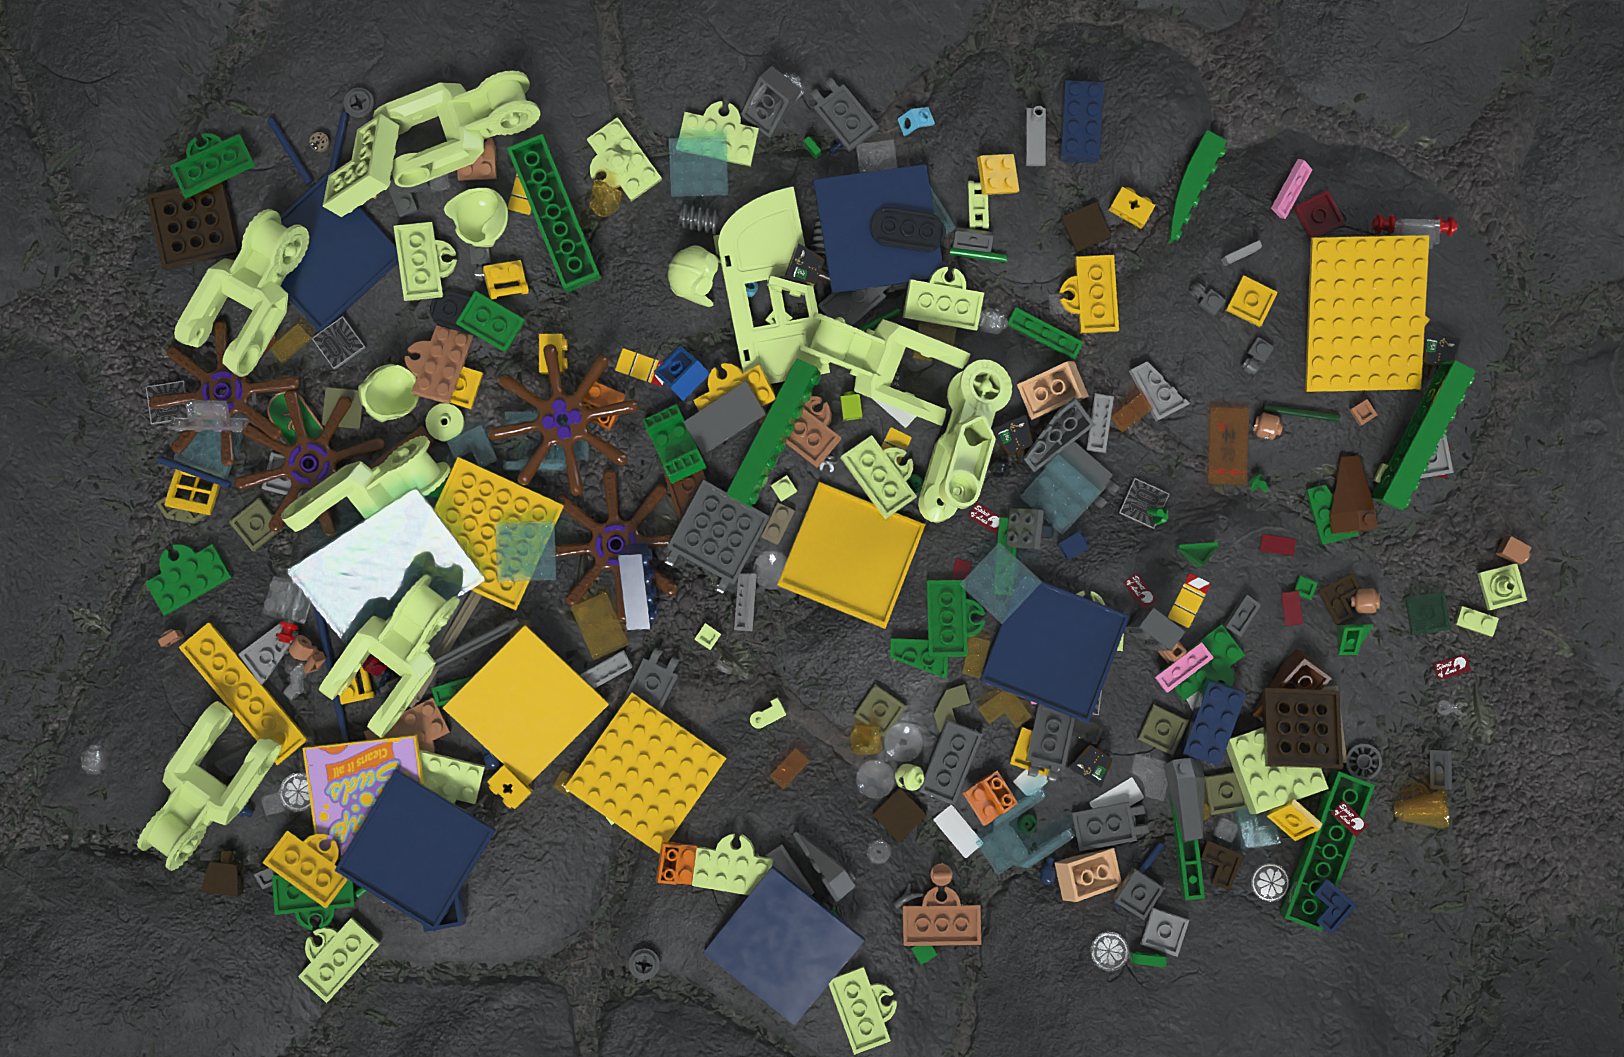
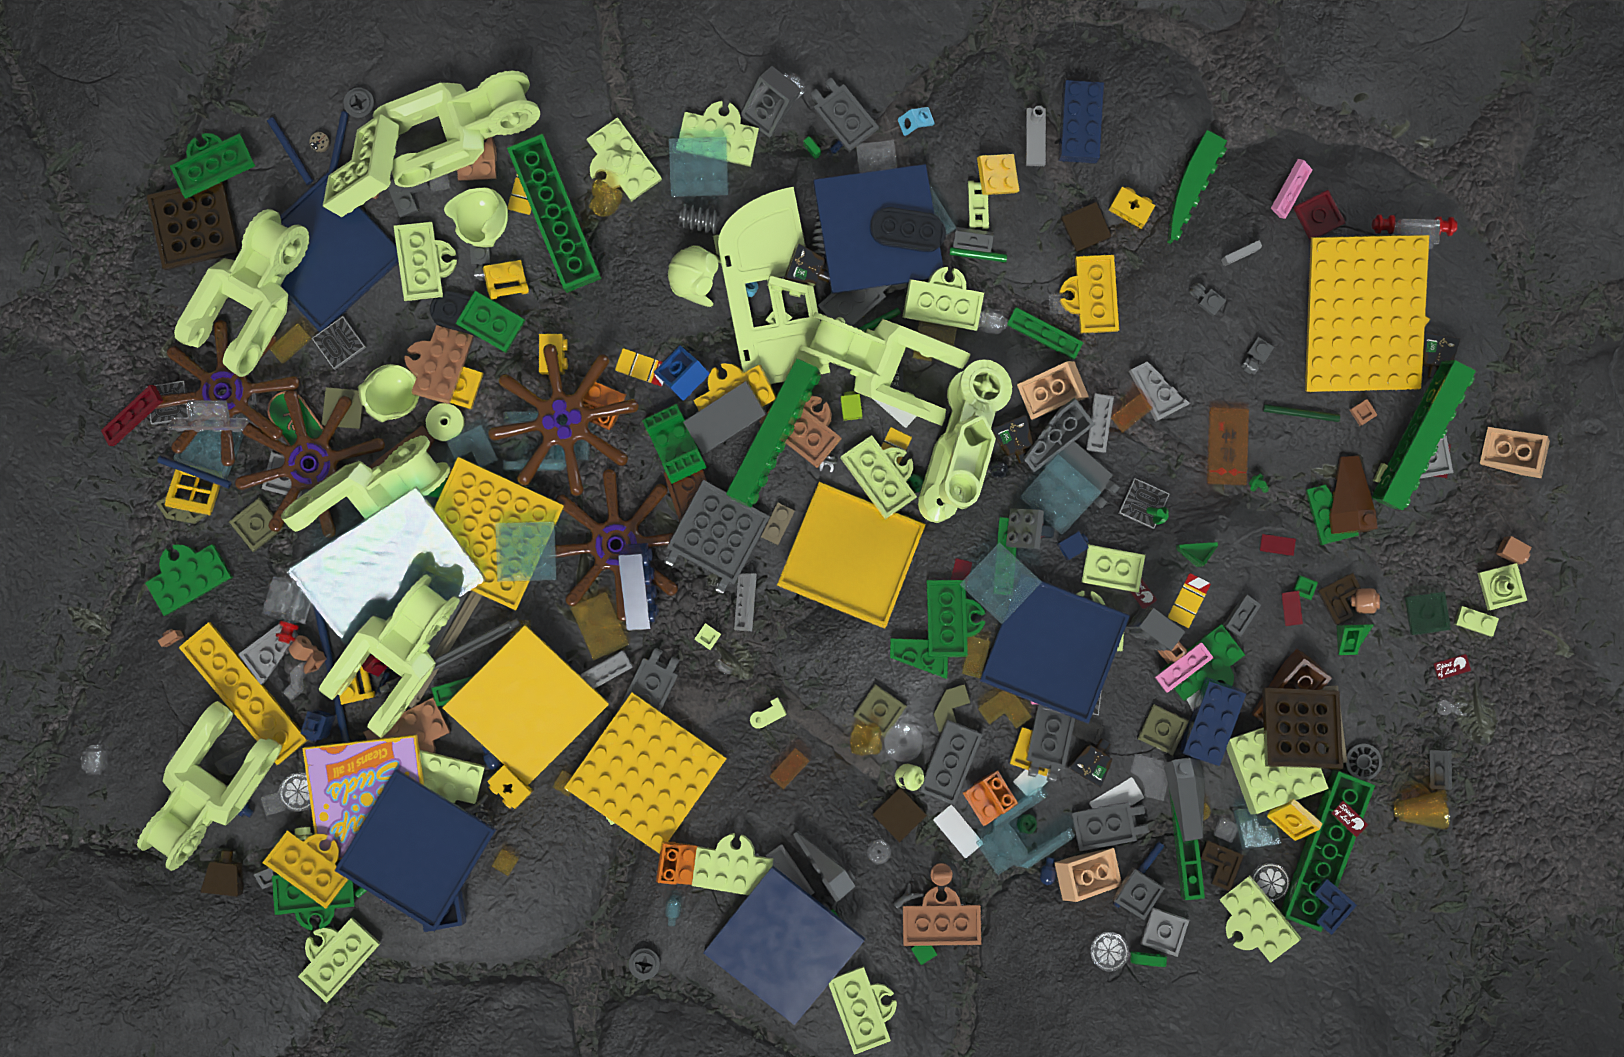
(132, 415): none -> dark red plate
(303, 833): none -> yellowish green plate
(317, 725): none -> dark blue brick
(505, 862): none -> clear yellow plate
(672, 911): none -> clear light blue cylinder
(769, 569): clear dish -> none
(784, 488): yellowish green plate -> none
(875, 779): clear dish -> none
(985, 517): dark red sticker -> none
(1113, 568): none -> yellowish green tile
(1224, 793): olive tile -> none
(1251, 301): yellow plate -> none
(1258, 921): none -> yellowish green plate
(1267, 426): nougat head -> none
(1515, 451): none -> light nougat slope

